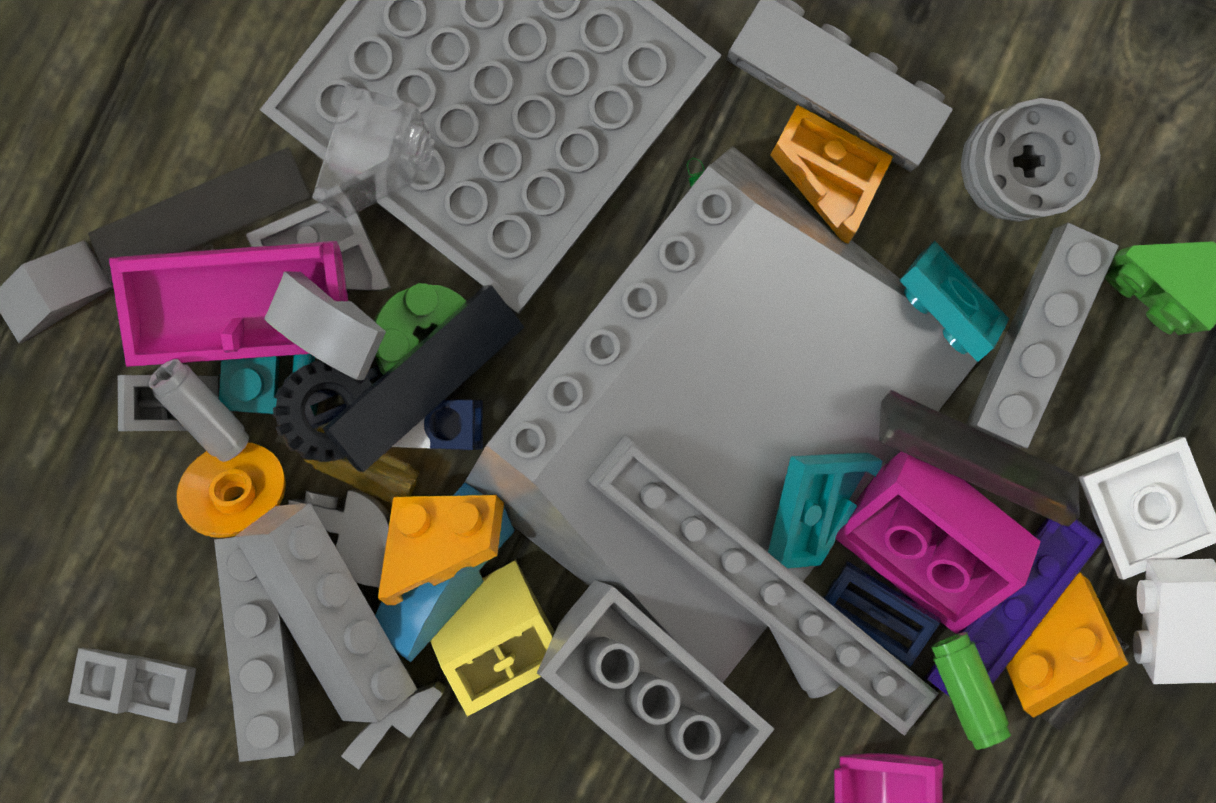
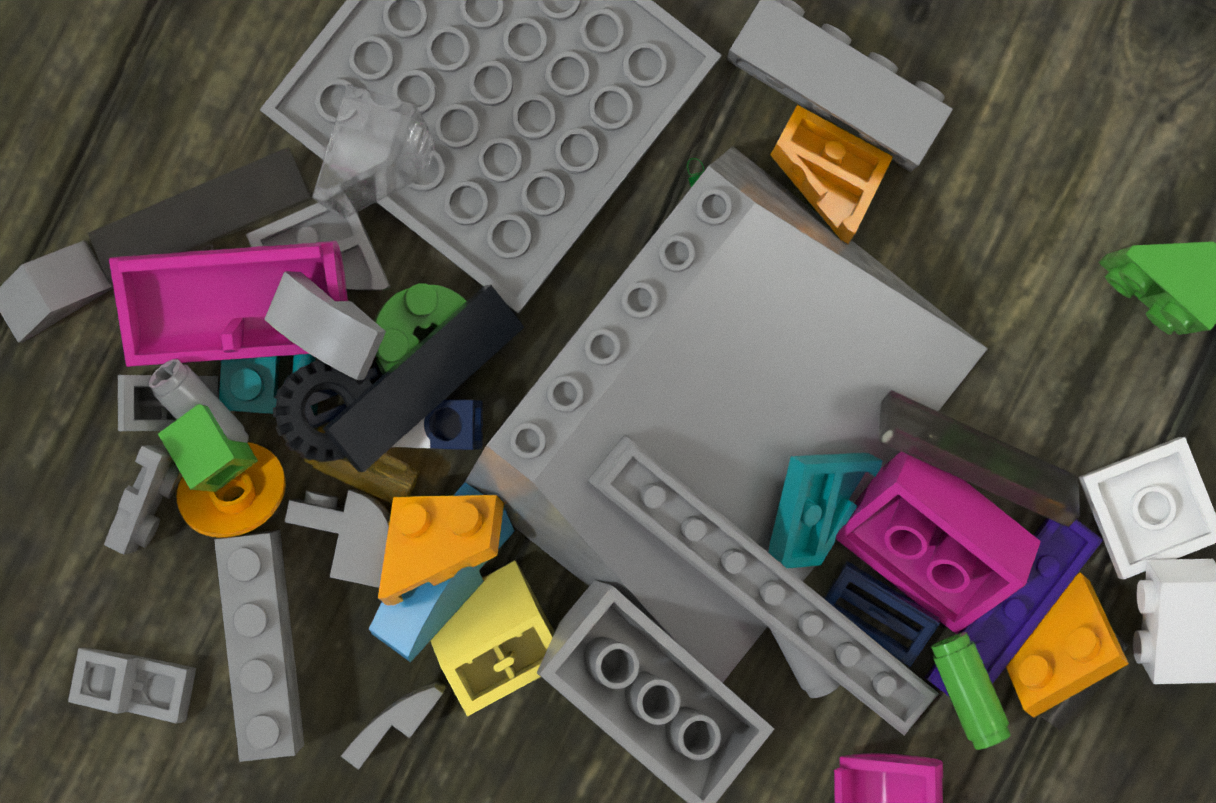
(135, 516): none -> light grey wing
(203, 450): none -> bright green panel
(326, 613): light grey brick -> none
(964, 310): teal plate -> none
(1042, 335): light grey brick -> none
(1060, 153): light grey wheel -> none

